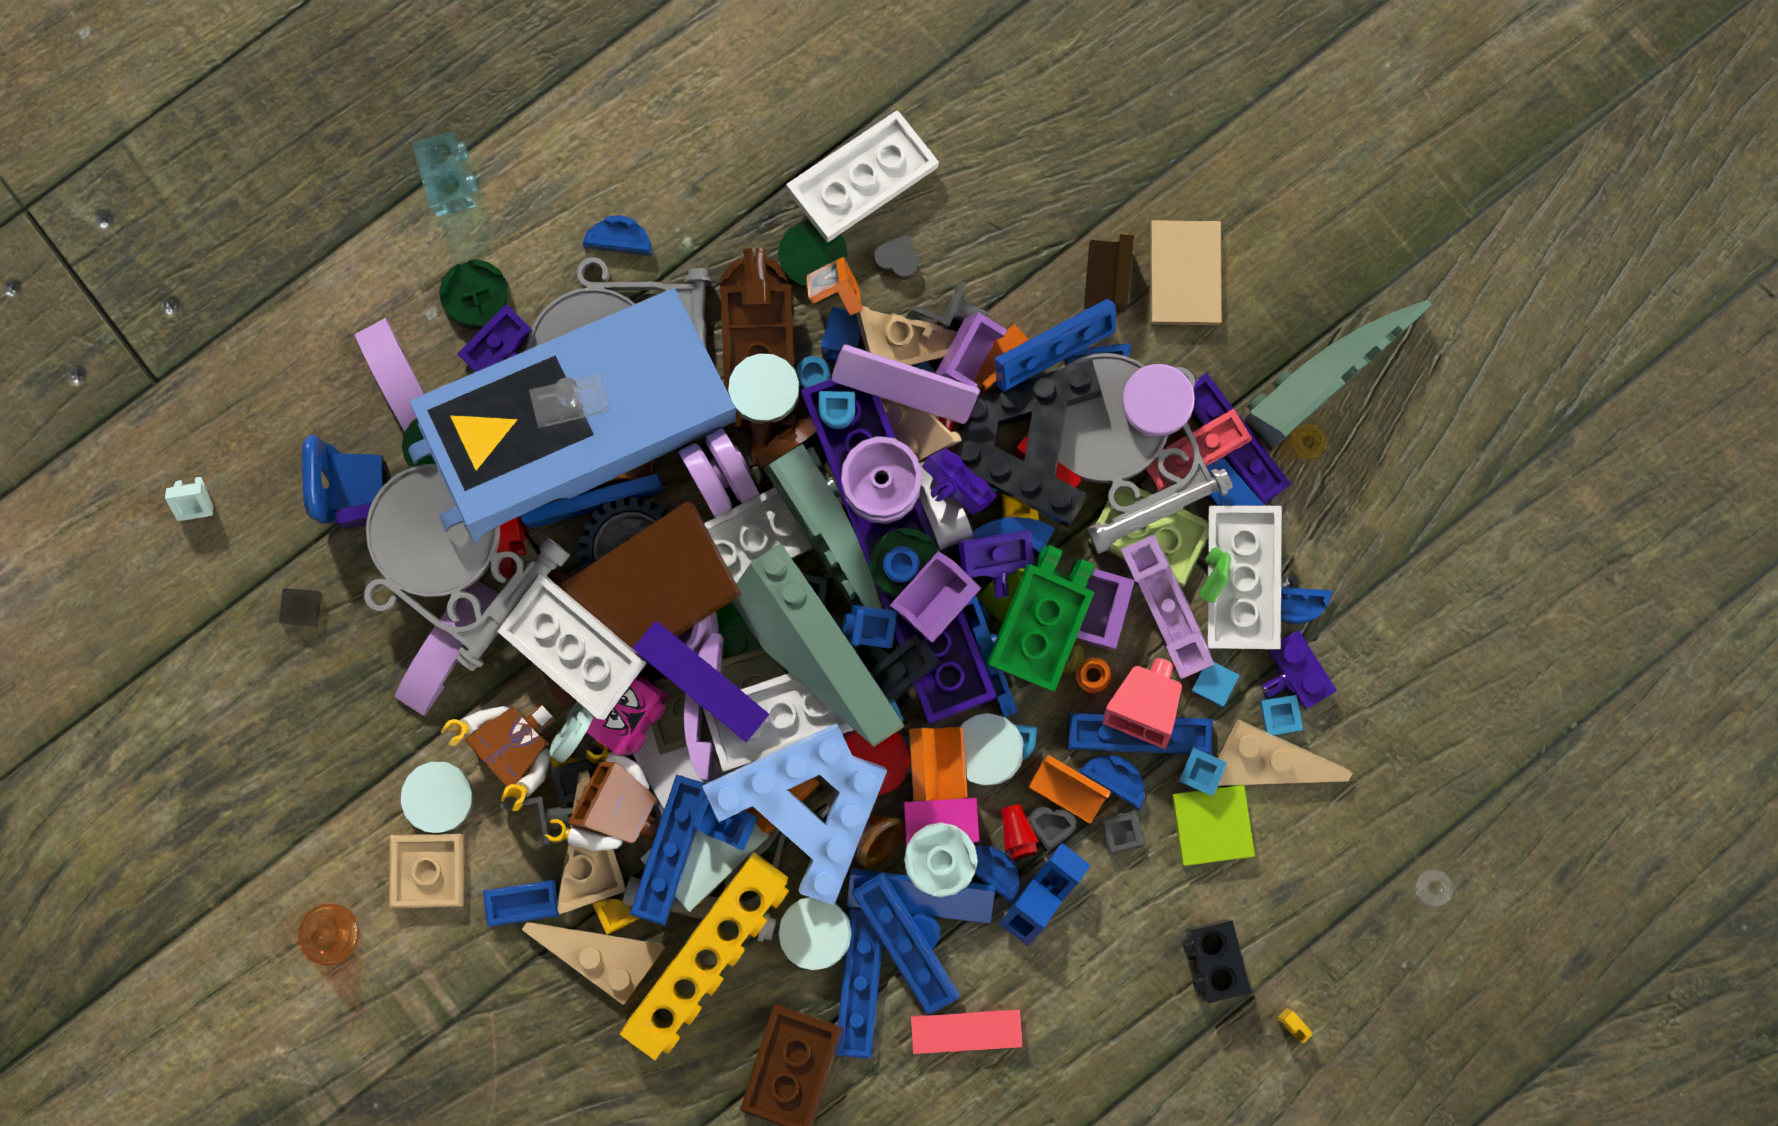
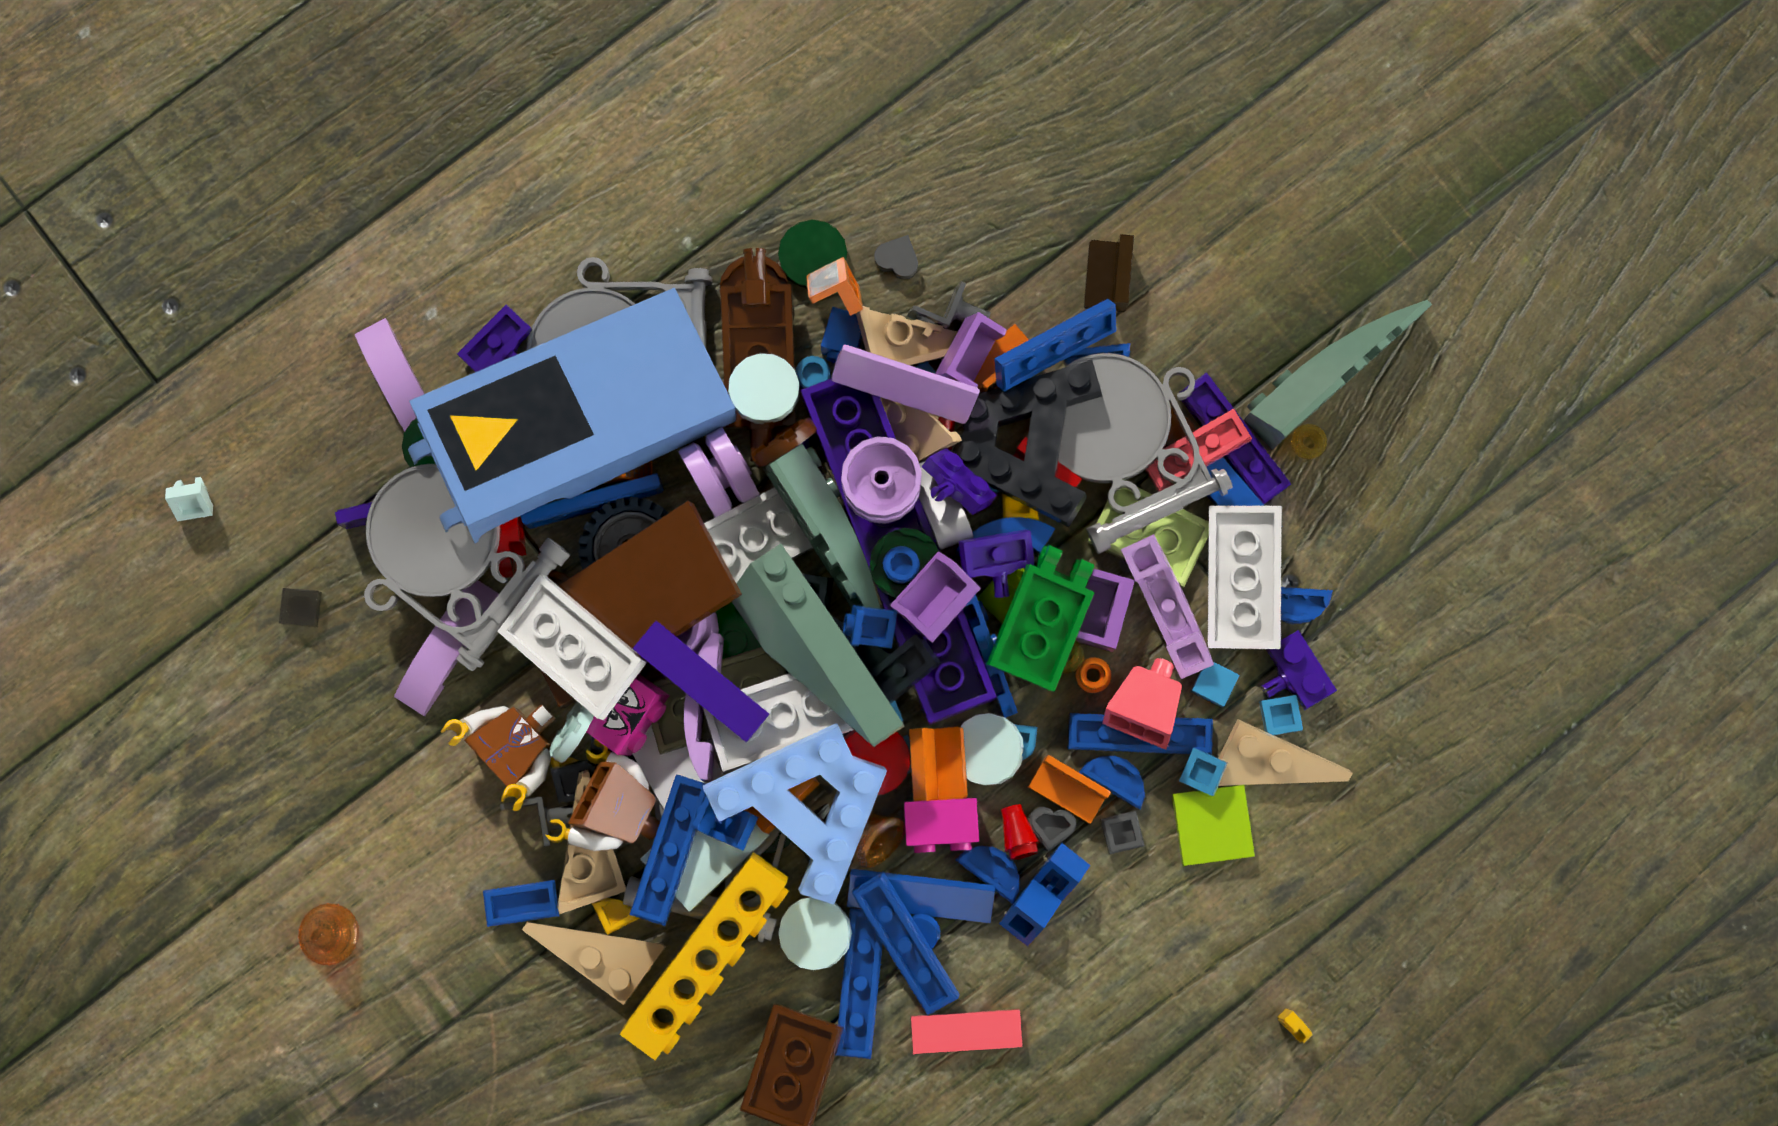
(351, 478): blue piece -> none
(426, 871): tan tile -> none
(437, 797): light aqua tile -> none
(439, 176): clear light blue brick -> none
(473, 293): dark green tile -> none
(569, 400): clear tile -> none
(618, 235): blue tile -> none
(836, 408): dark azure tile -> none
(862, 176): white plate -> none
(940, 859): light aqua tile -> none
(1158, 400): lavender tile -> none
(1185, 272): tan tile -> none
(1219, 575): bright green arm -> none
(1226, 957): black brick -> none
(1445, 888): clear plate -> none

